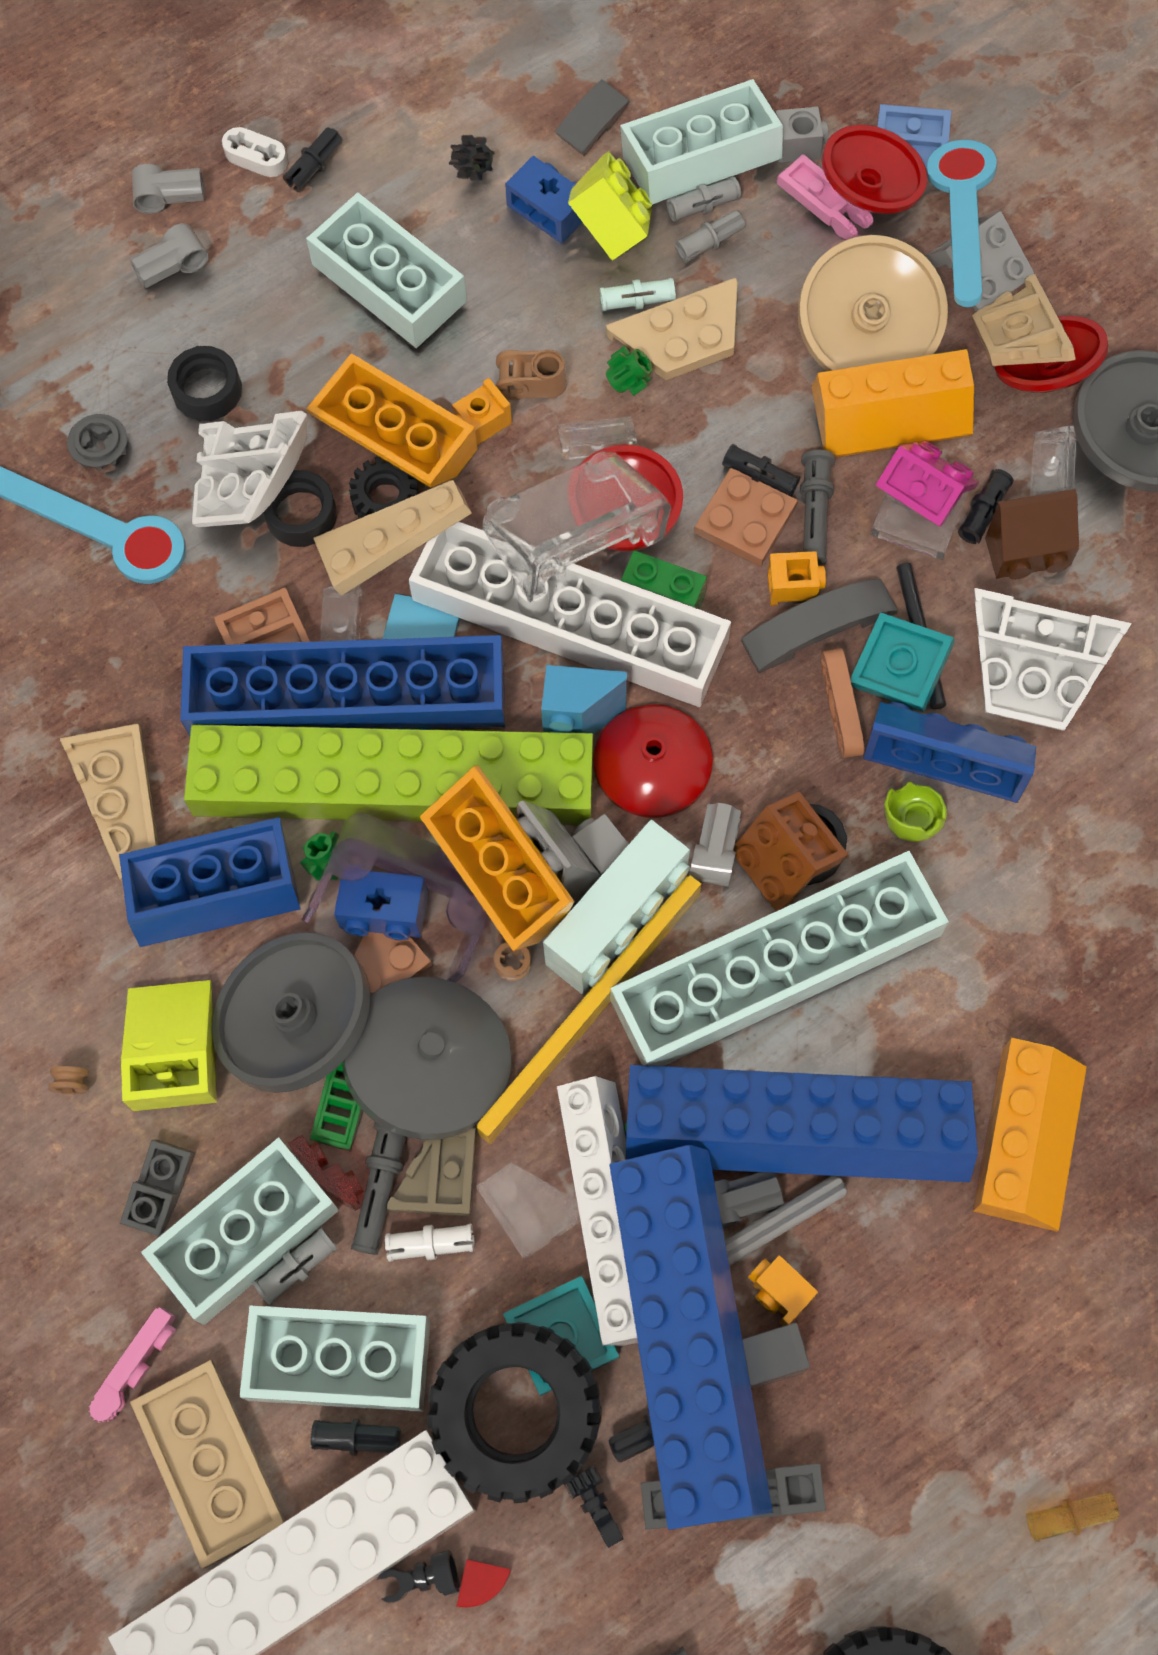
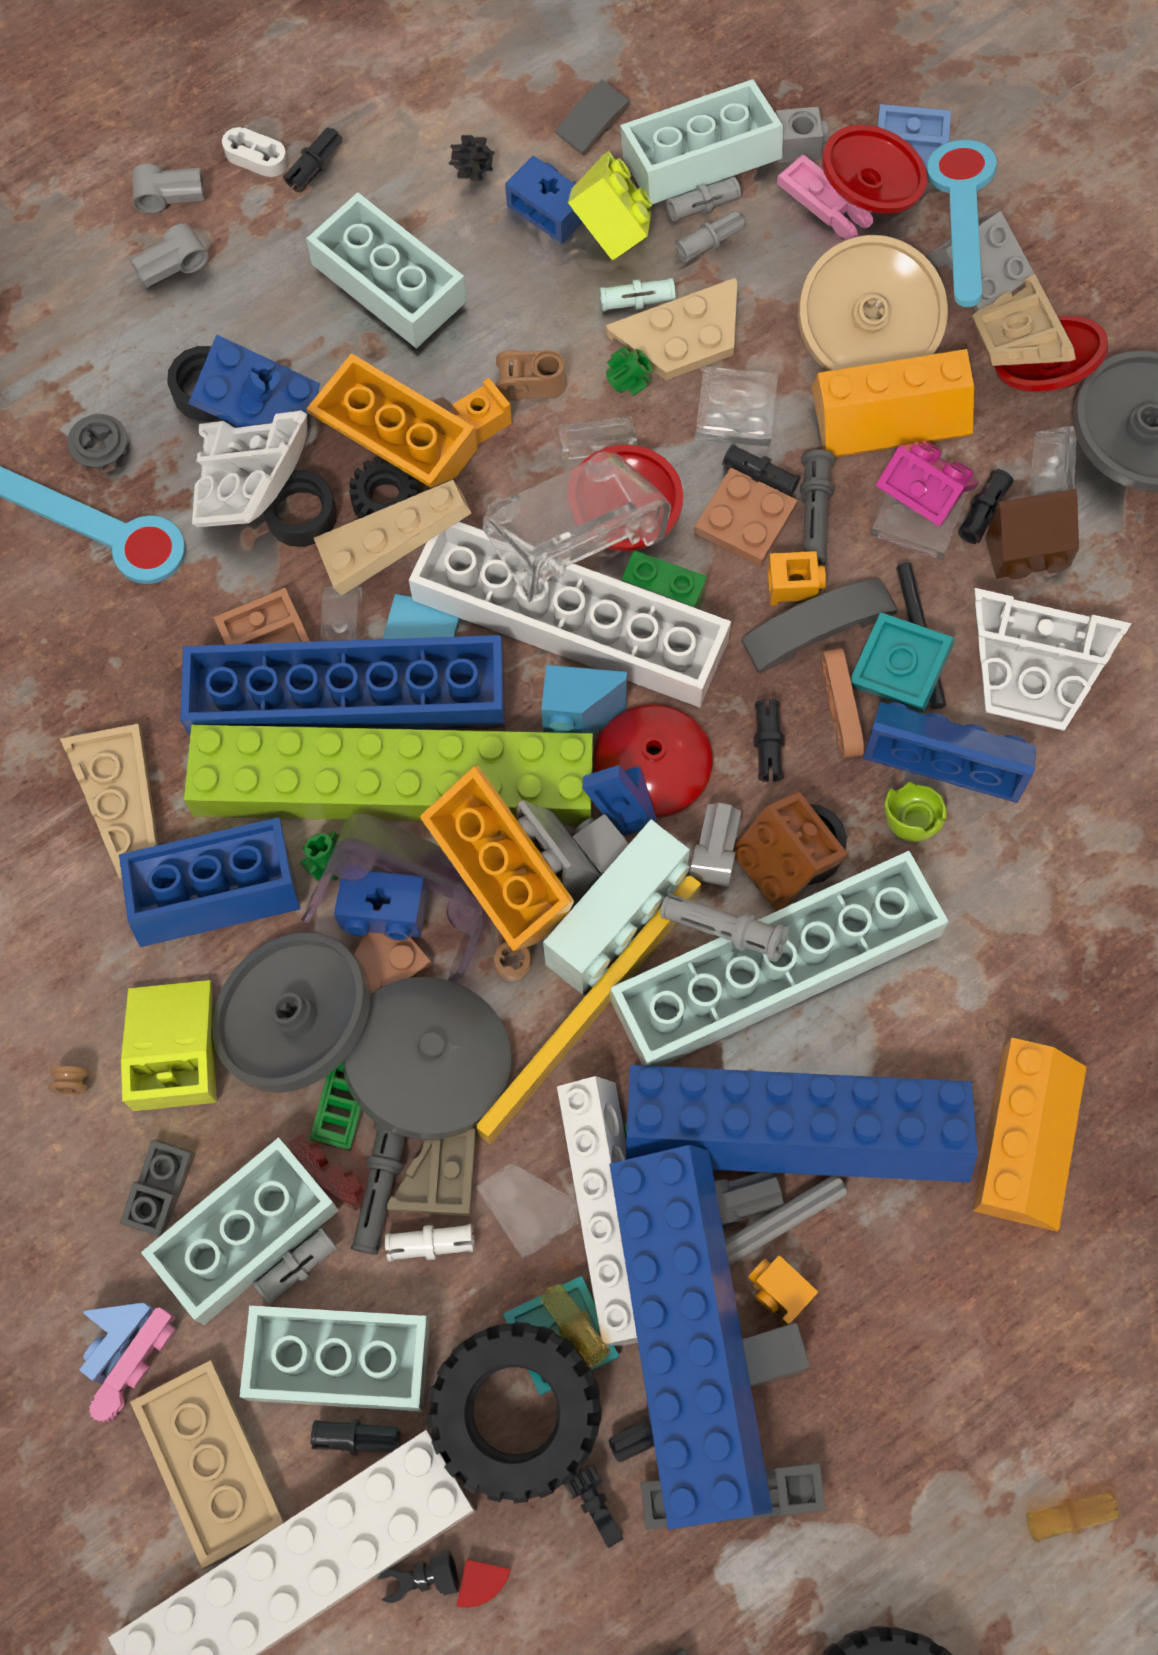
(122, 1326): none -> light blue slope
(248, 386): none -> blue plate
(575, 1325): none -> clear yellow axle
(621, 797): none -> blue slope
(736, 406): none -> clear plate
(741, 930): none -> light grey pin
(769, 740): none -> black pin

